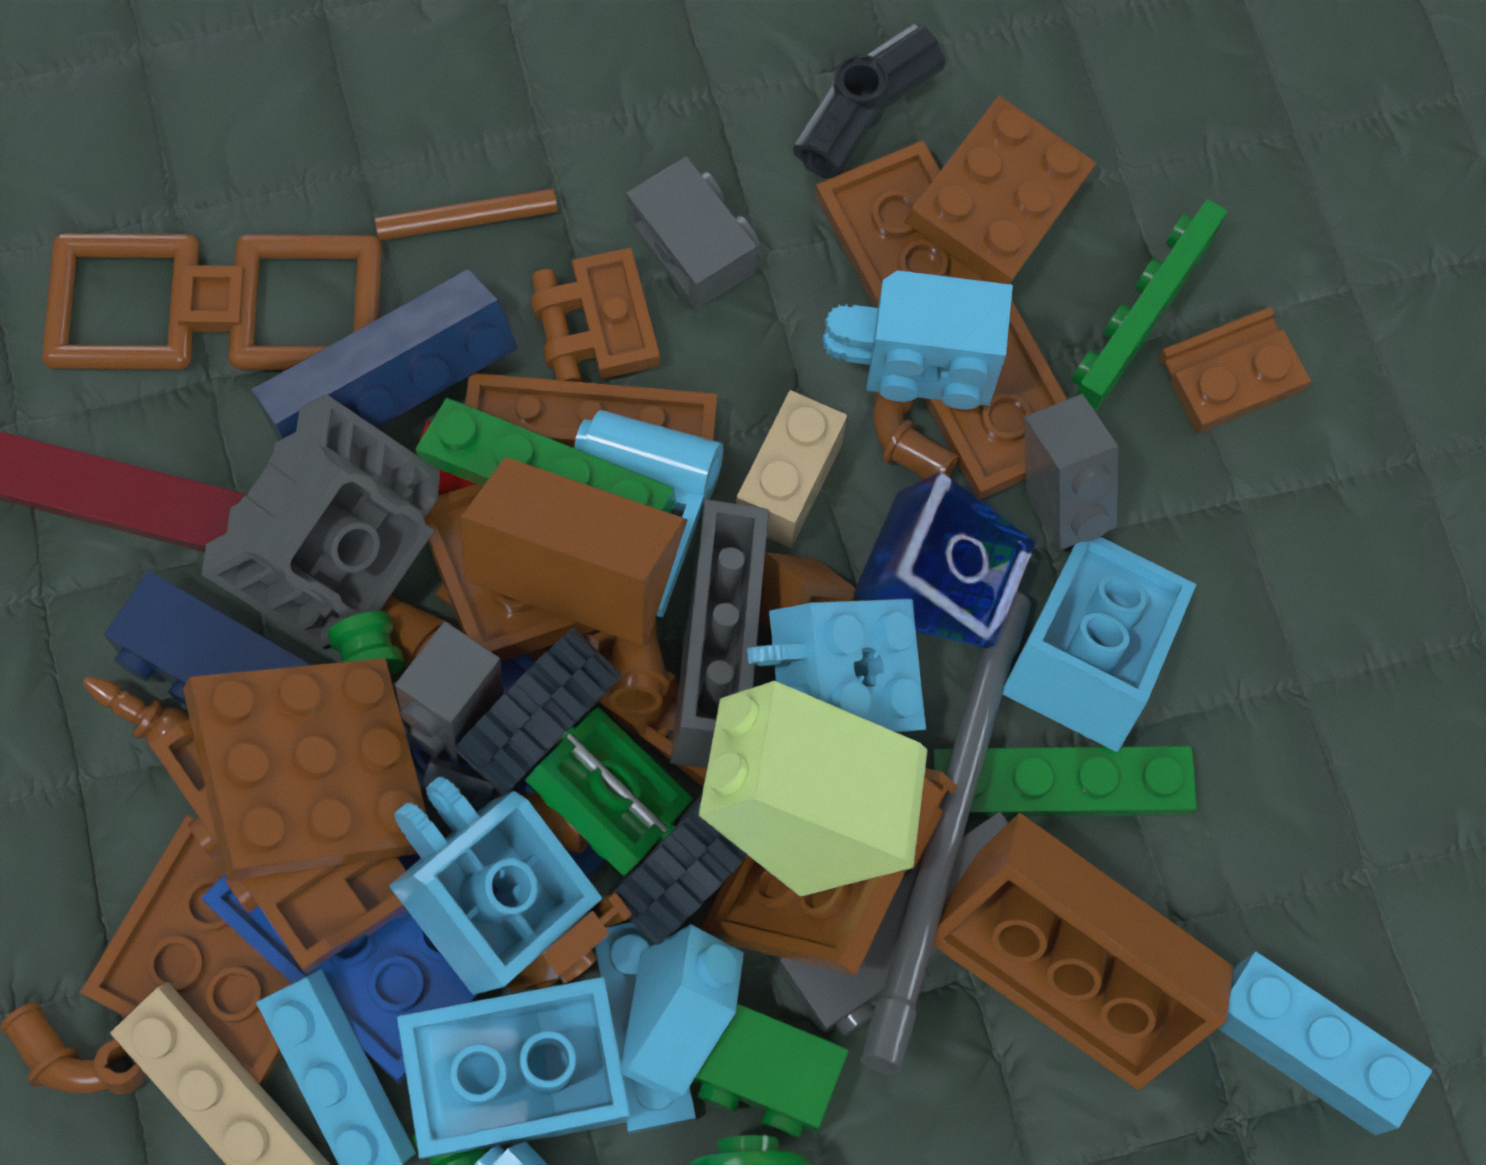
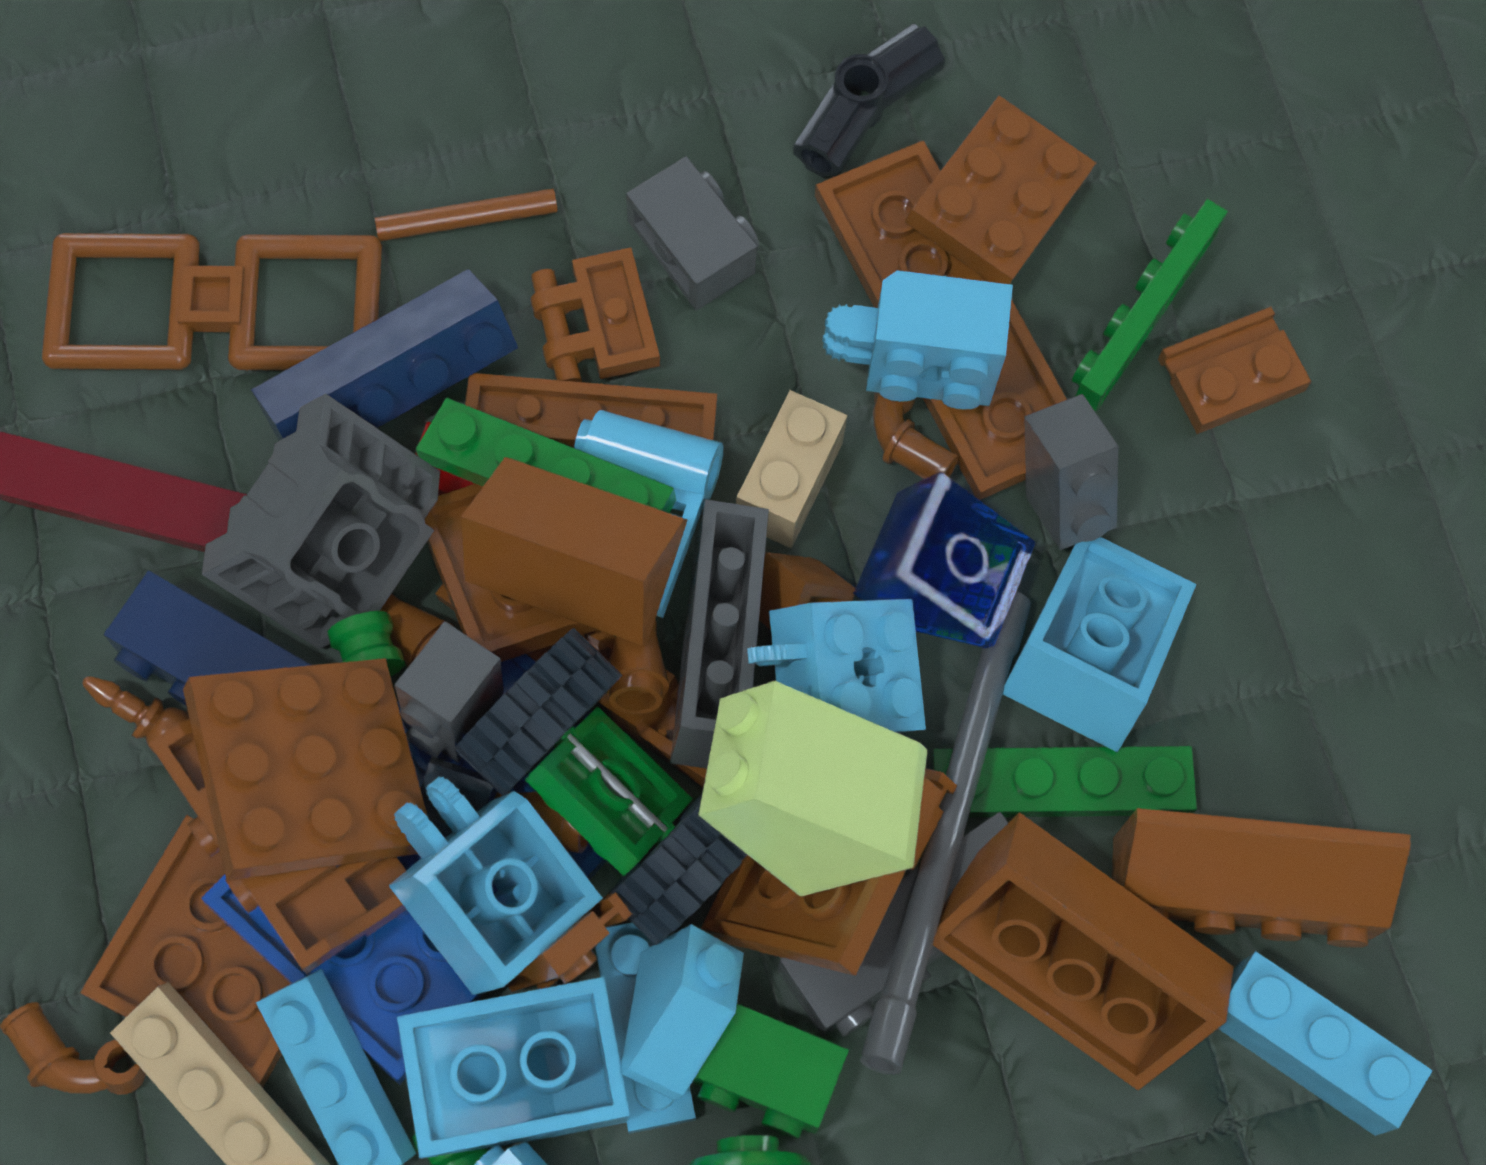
(1262, 875): none -> dark orange slope

